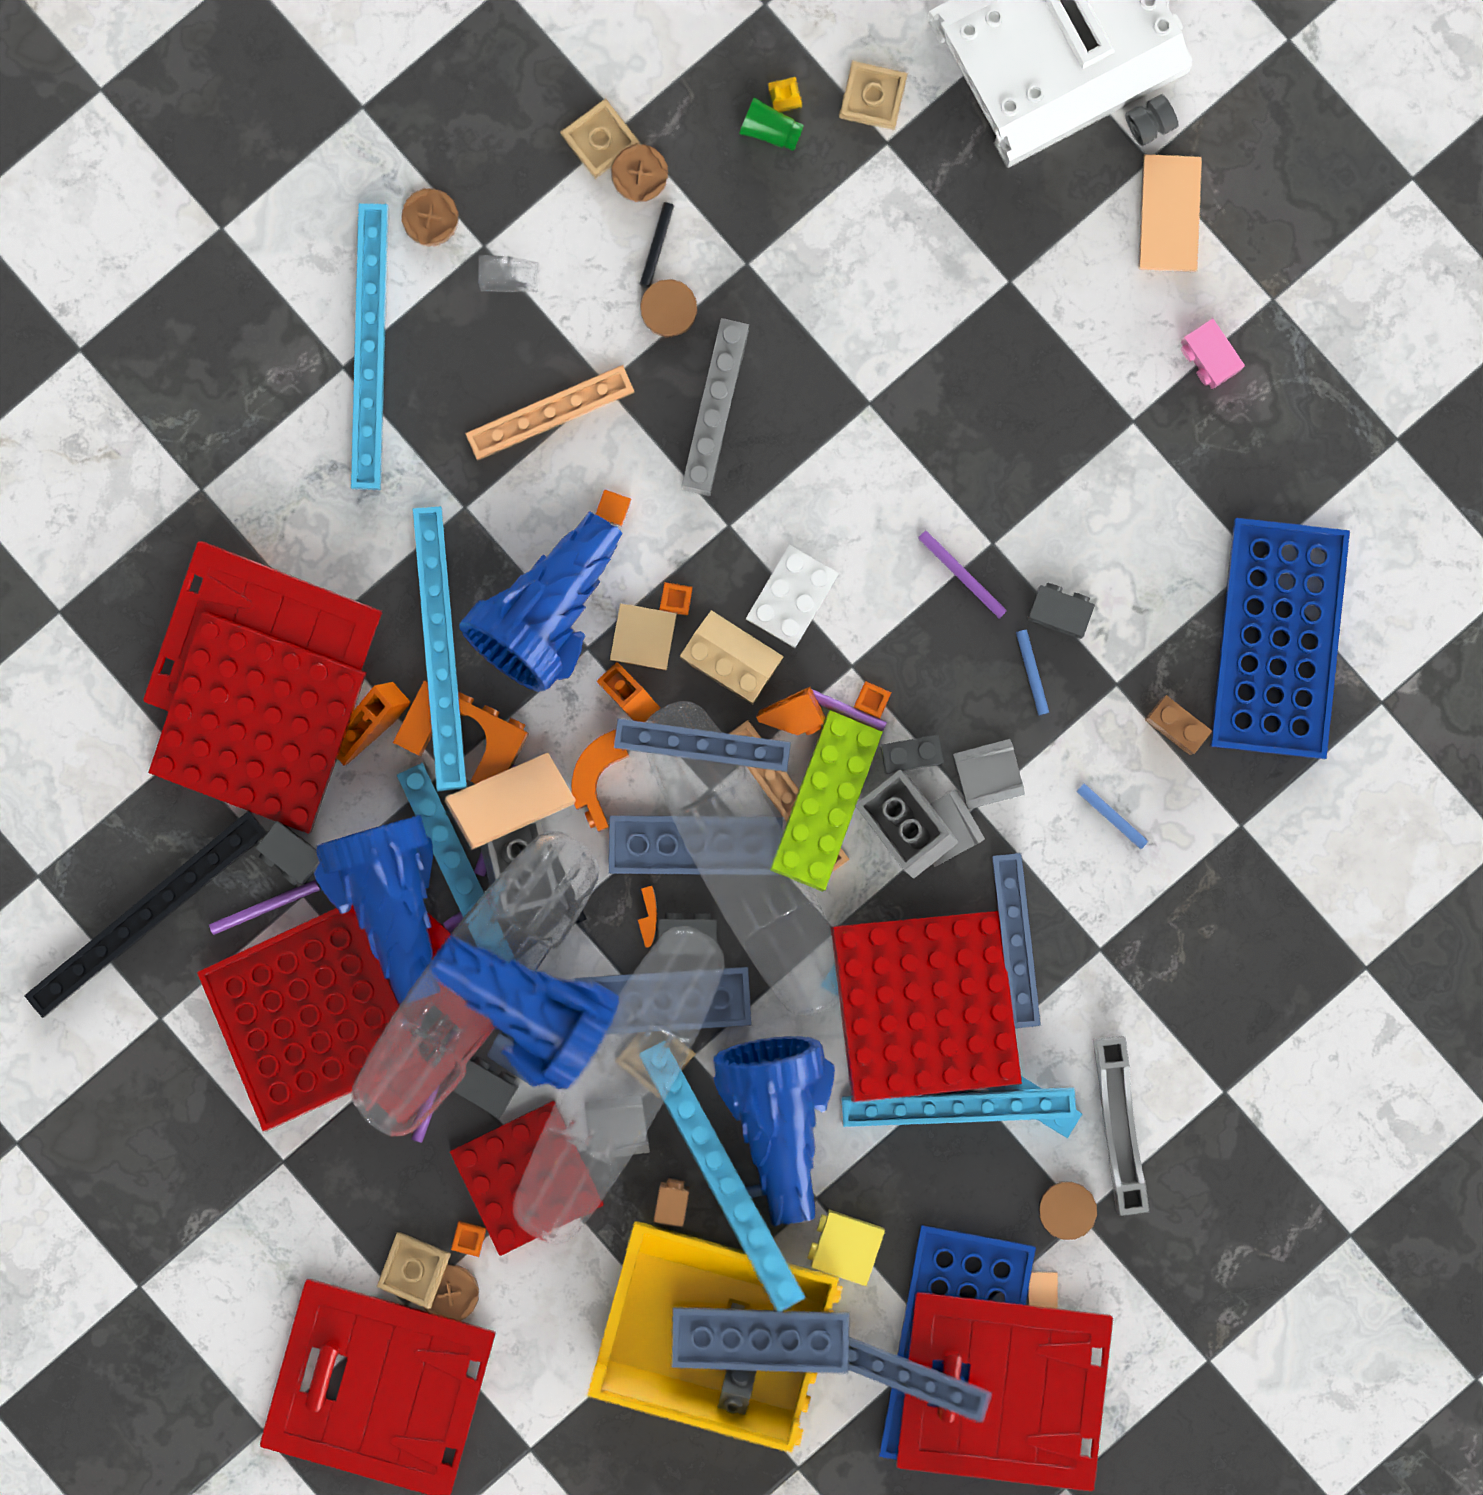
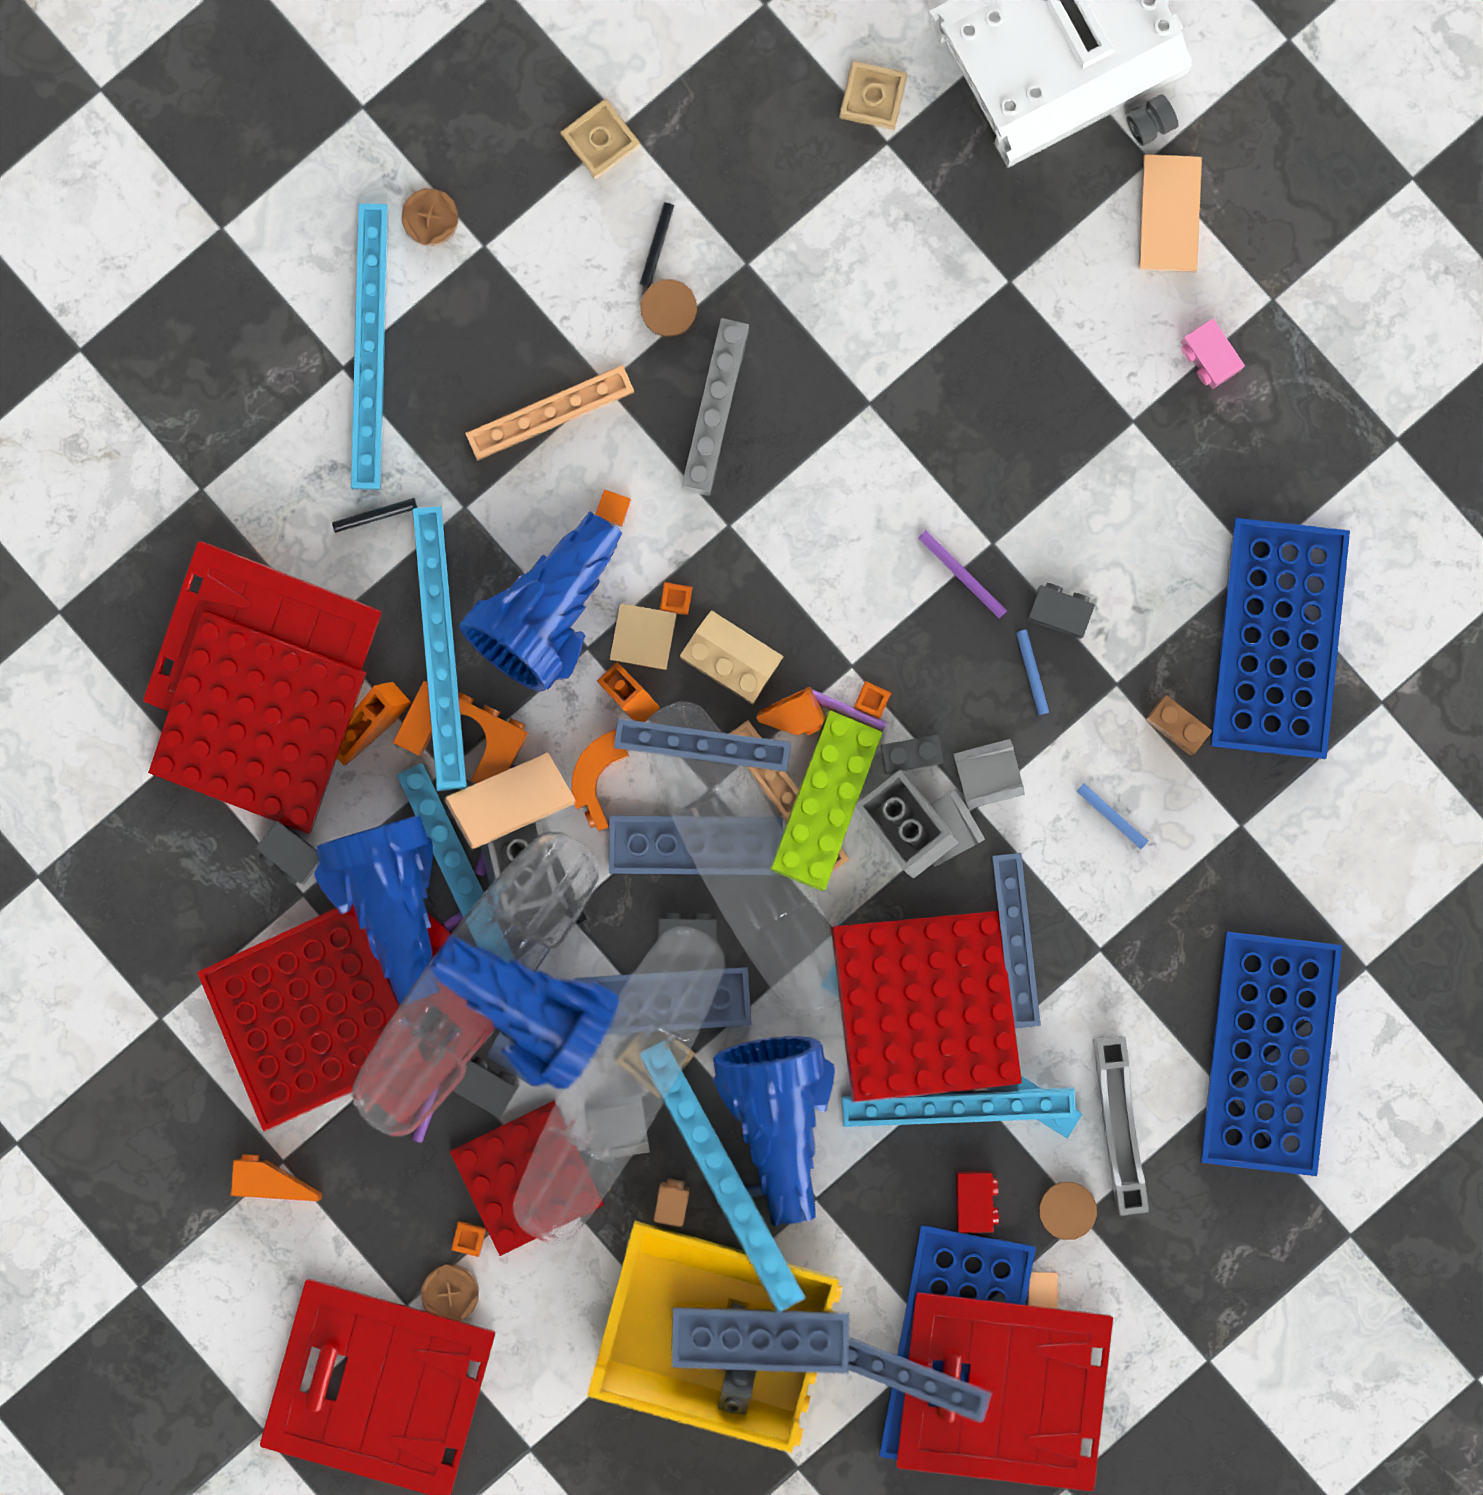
(145, 914): black plate -> none
(264, 907): medium lavender bar -> none
(265, 1180): none -> orange slope
(374, 515): none -> black bar
(413, 1270): tan tile -> none
(507, 274): clear slope -> none
(639, 173): medium nougat tile -> none
(649, 924): orange slope -> none
(771, 126): green plant -> none
(785, 94): yellow tile -> none
(792, 596): white plate -> none
(846, 1247): light yellow brick -> none
(975, 1201): none -> red brick
(1313, 1072): none -> blue piece

